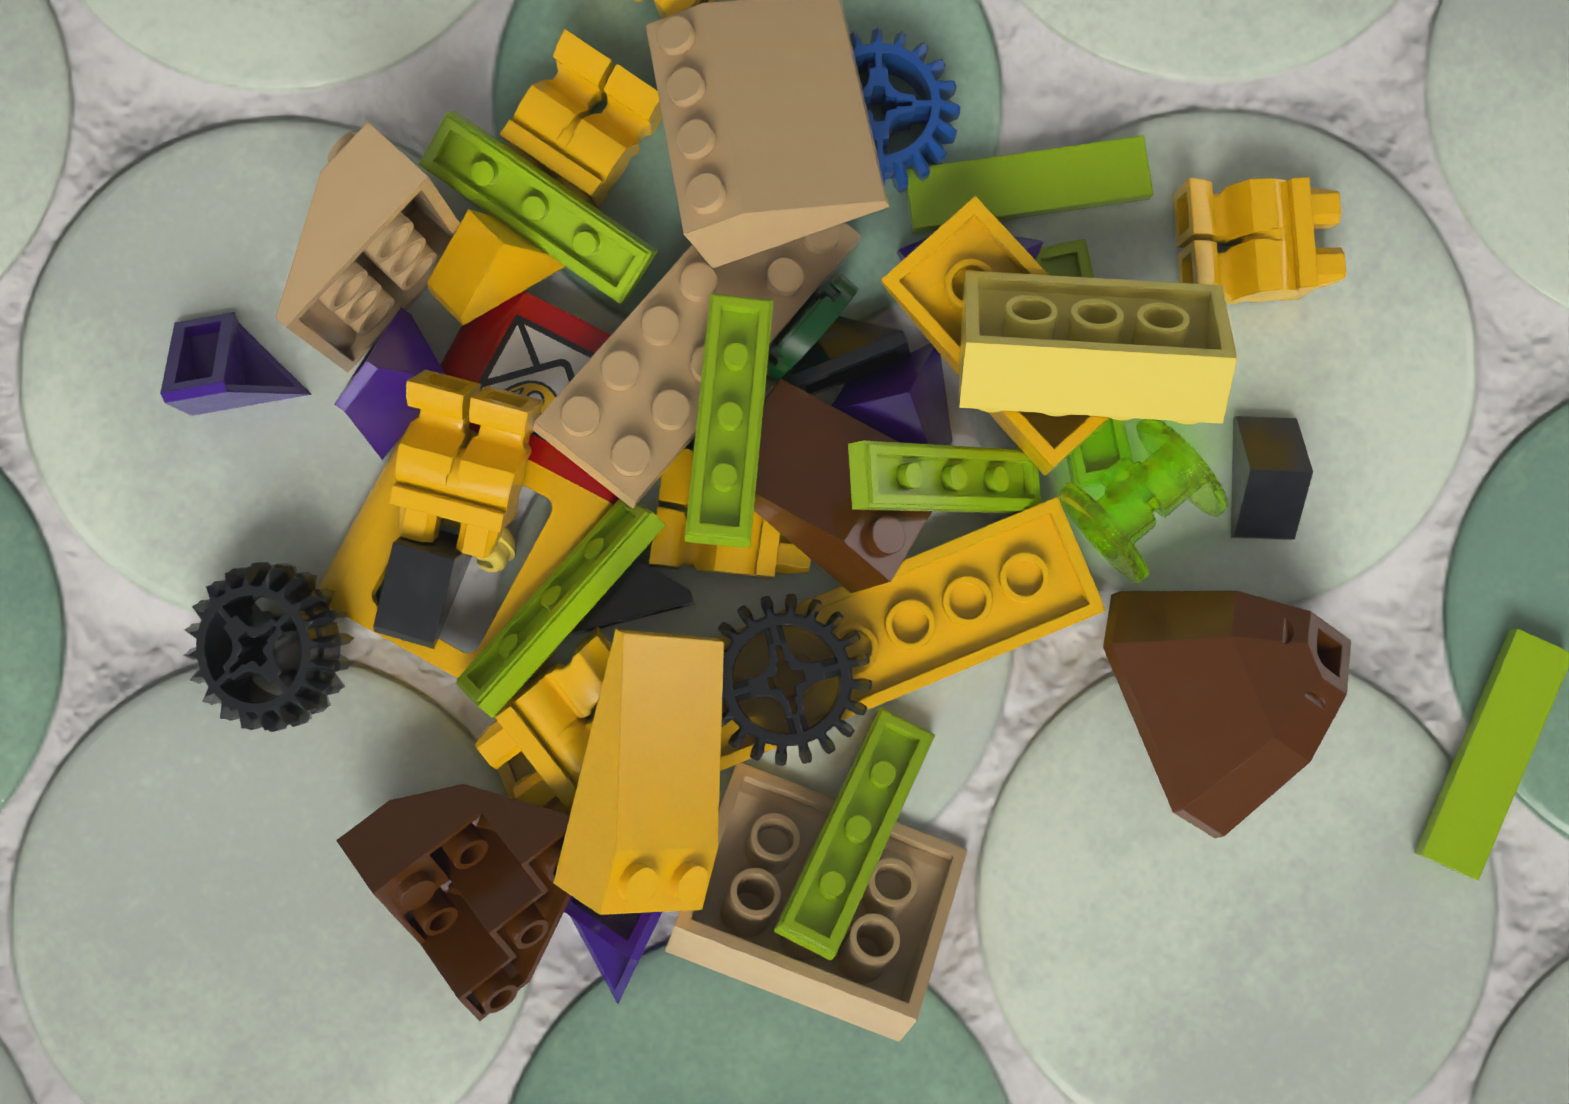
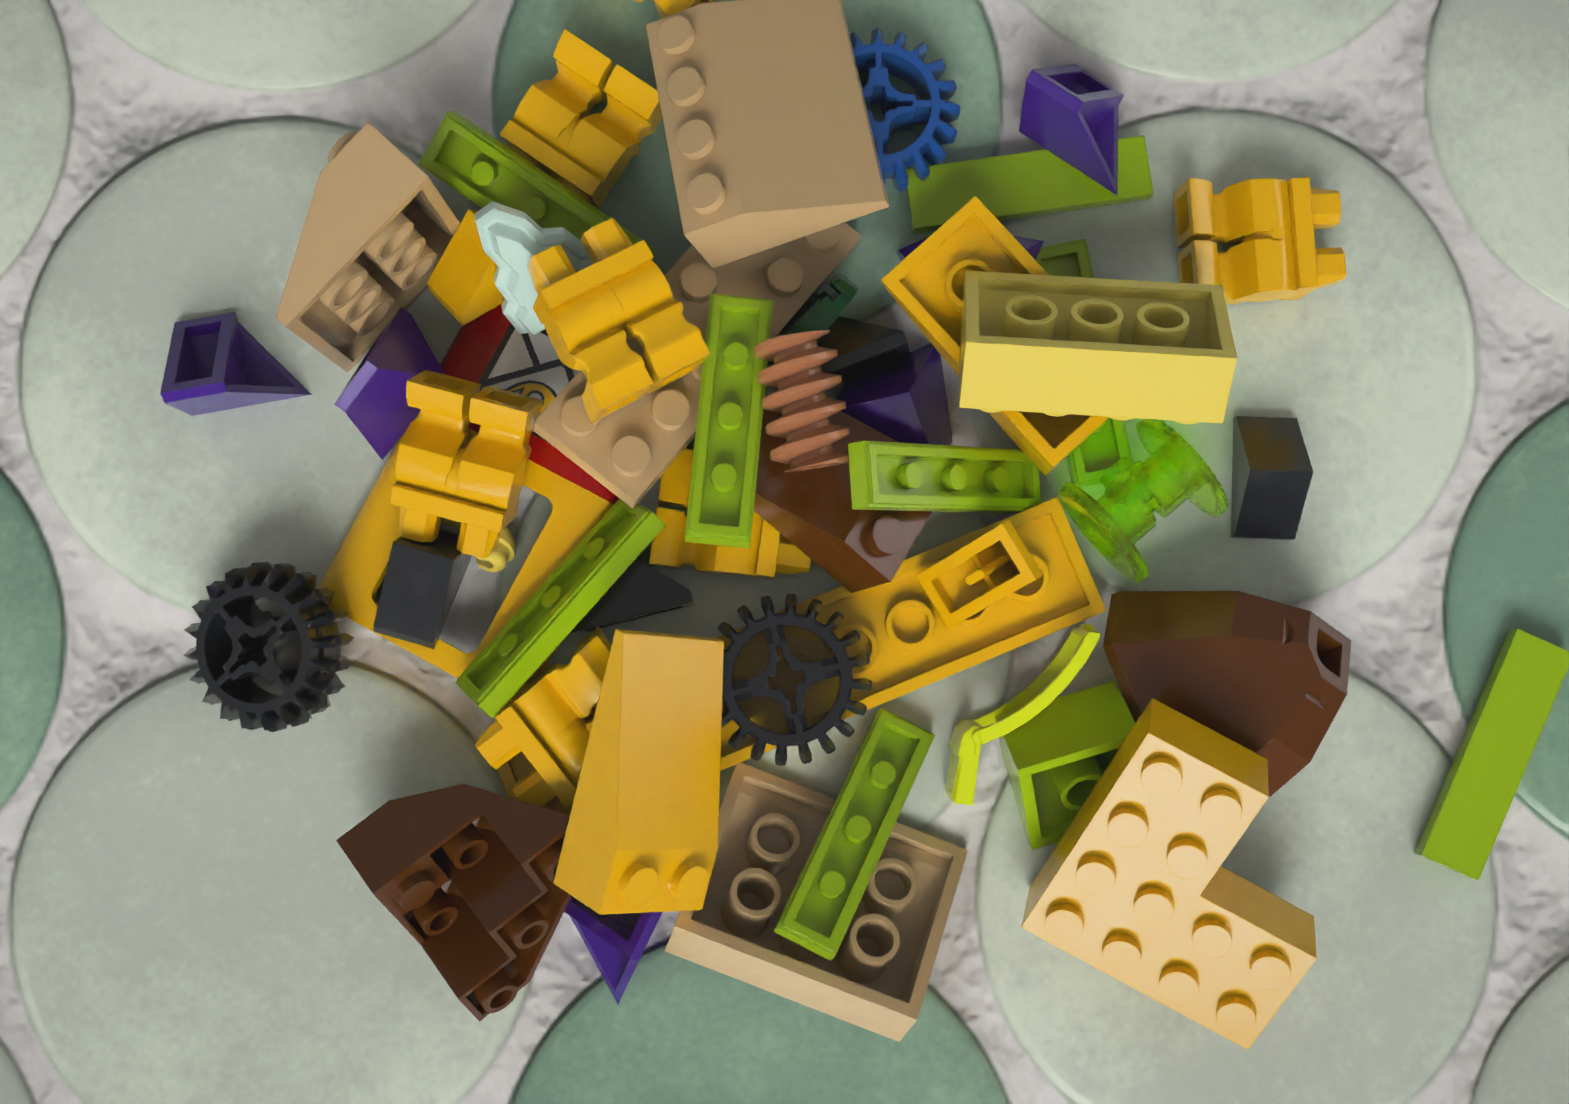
(510, 242): none -> light aqua rock
(605, 304): none -> yellow hips
(802, 401): none -> nougat piece
(970, 734): none -> neon yellow piece
(979, 574): none -> yellow slope
(1062, 757): none -> lime slope
(1074, 120): none -> dark purple slope
(1145, 886): none -> yellow brick

